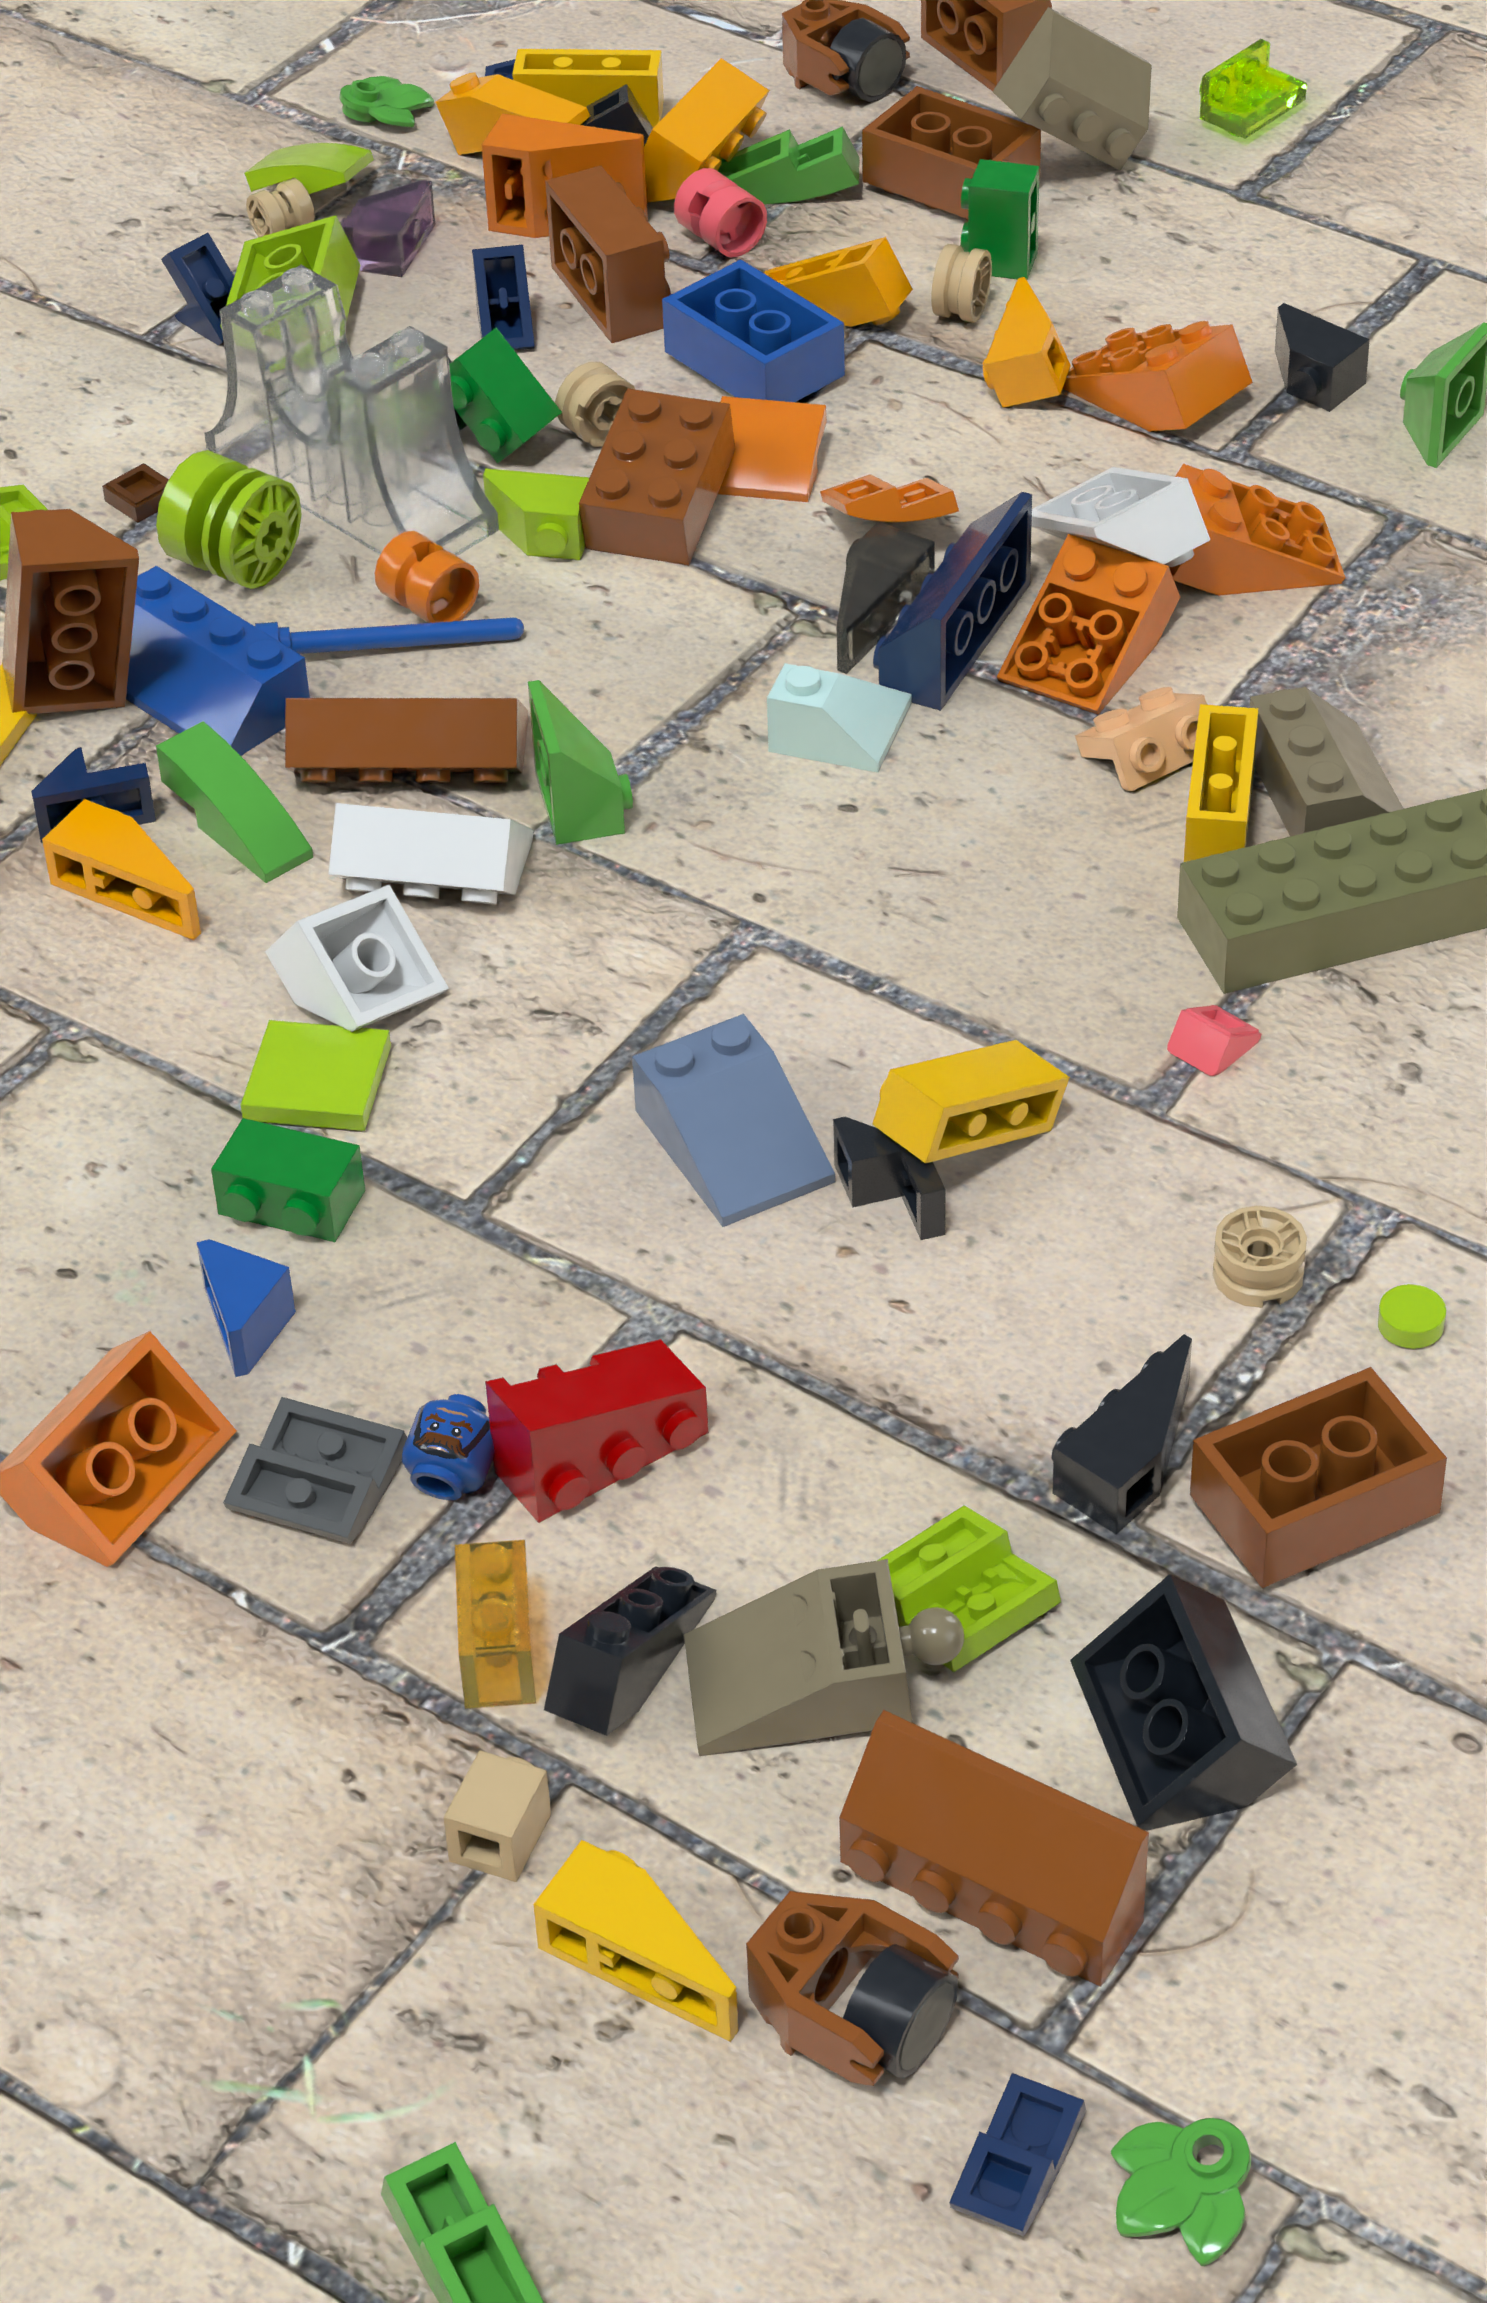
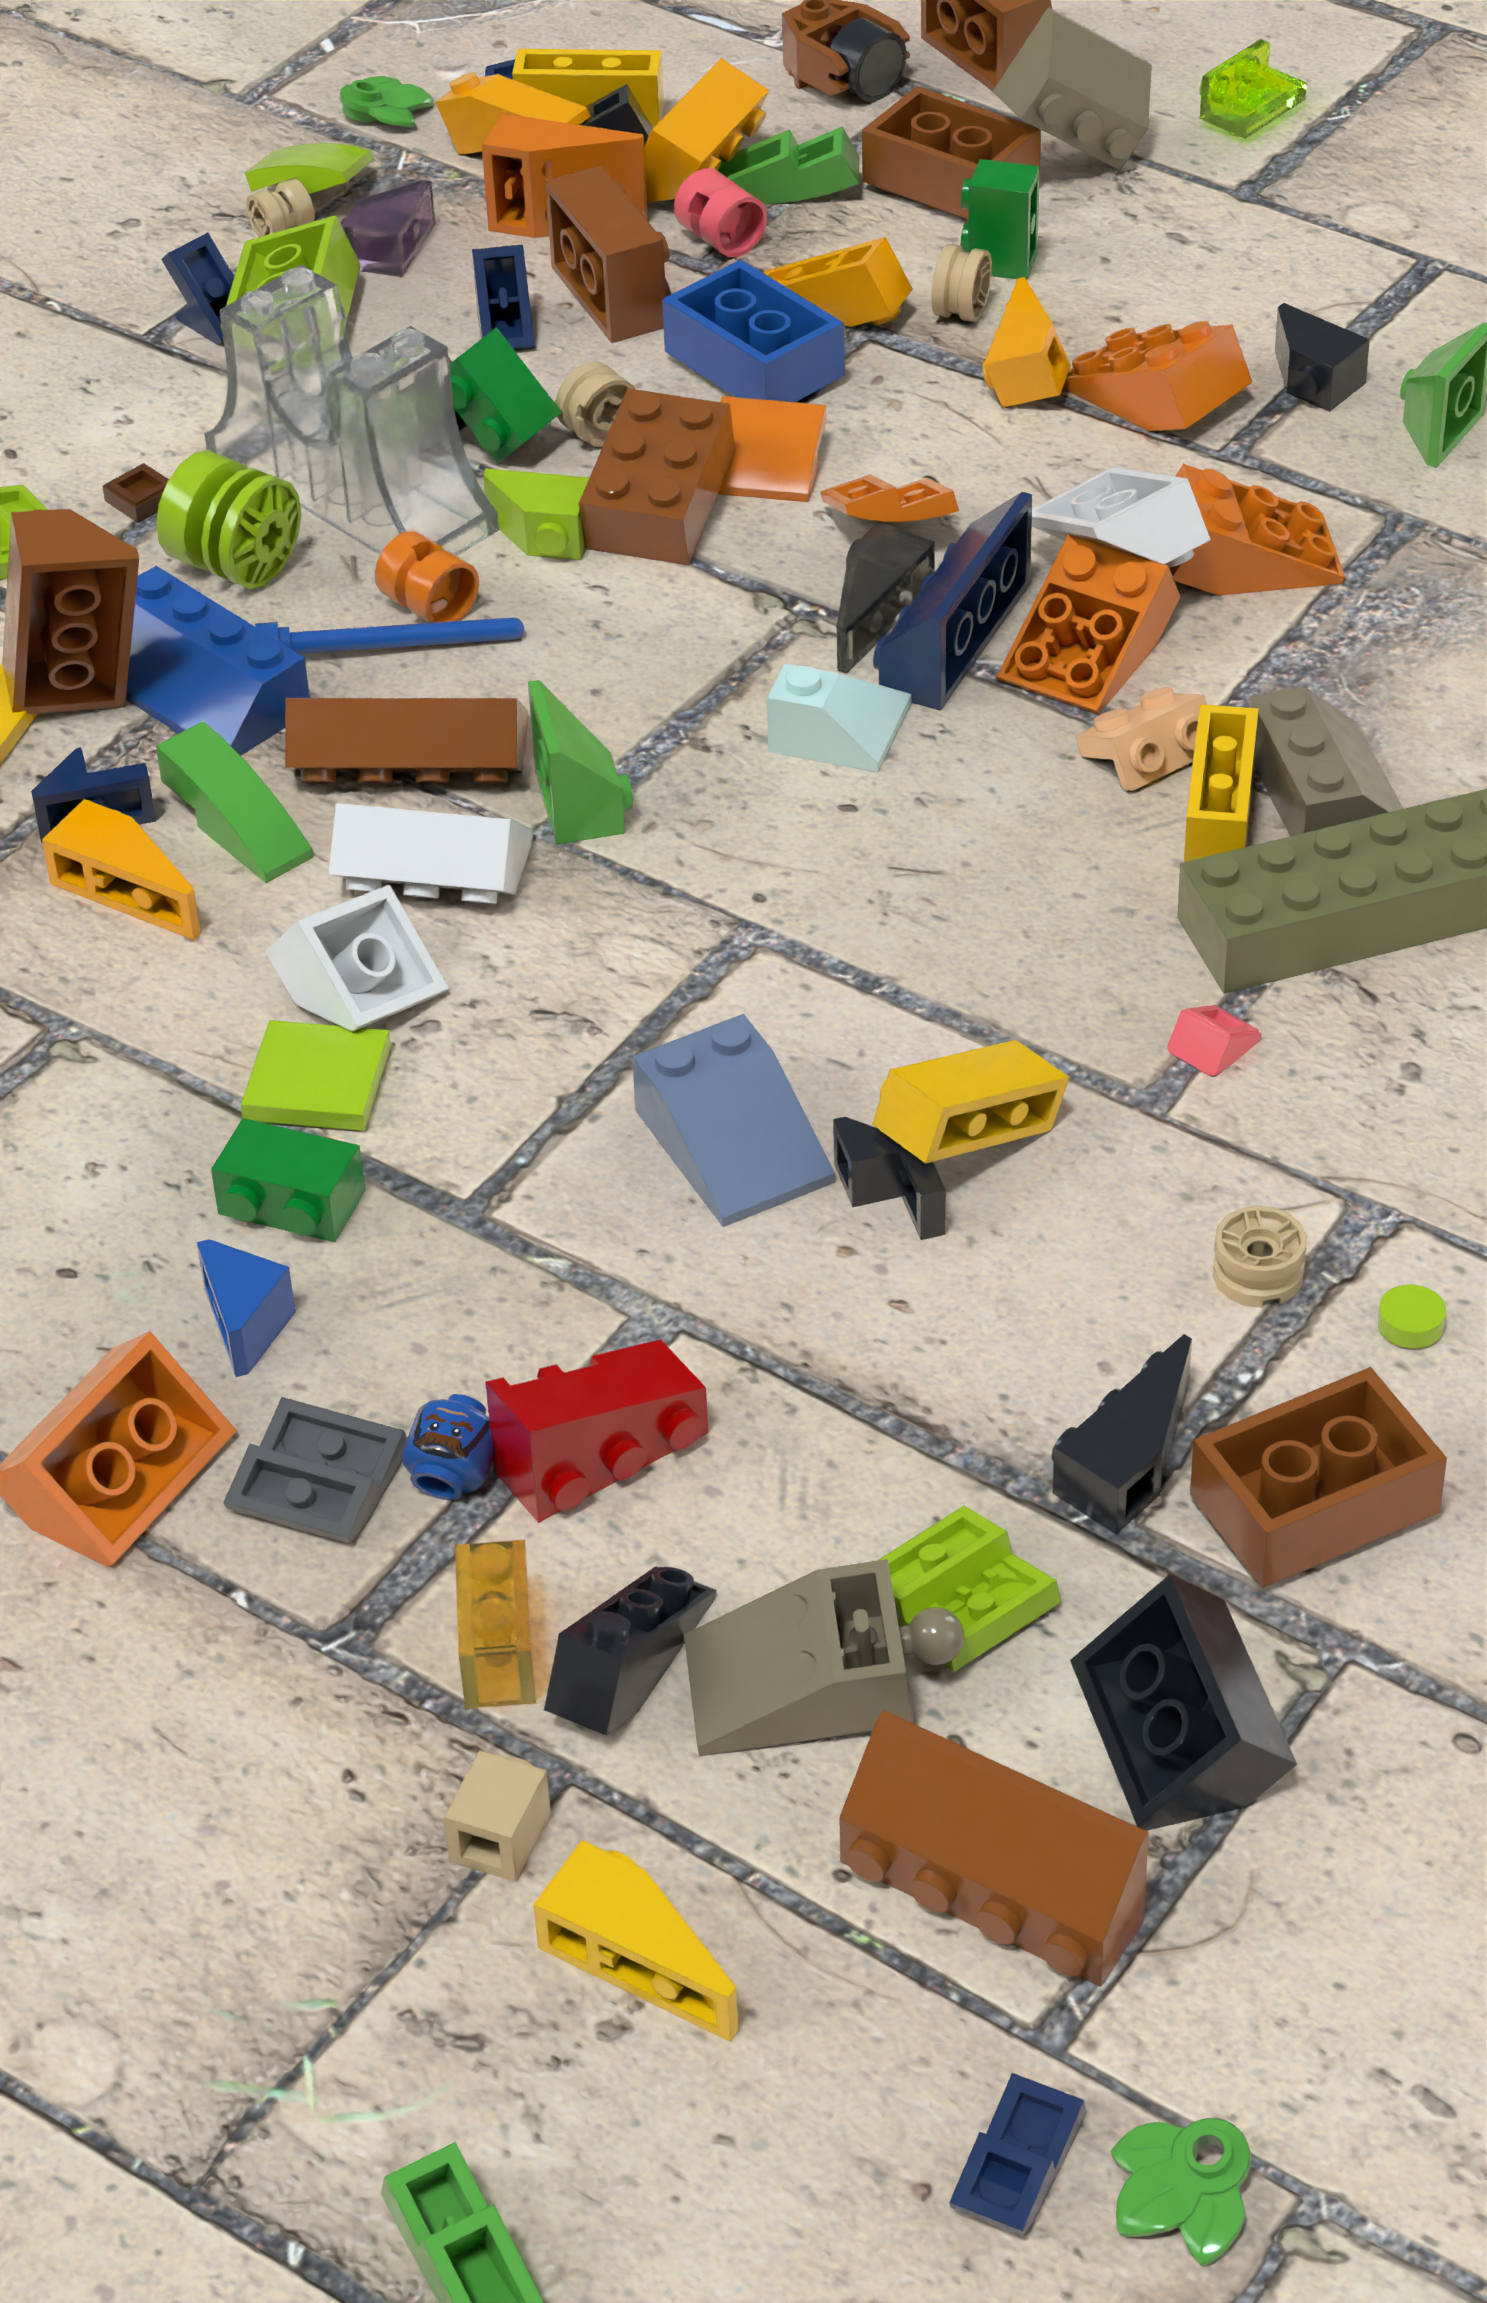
(813, 1953): dark orange piece -> none

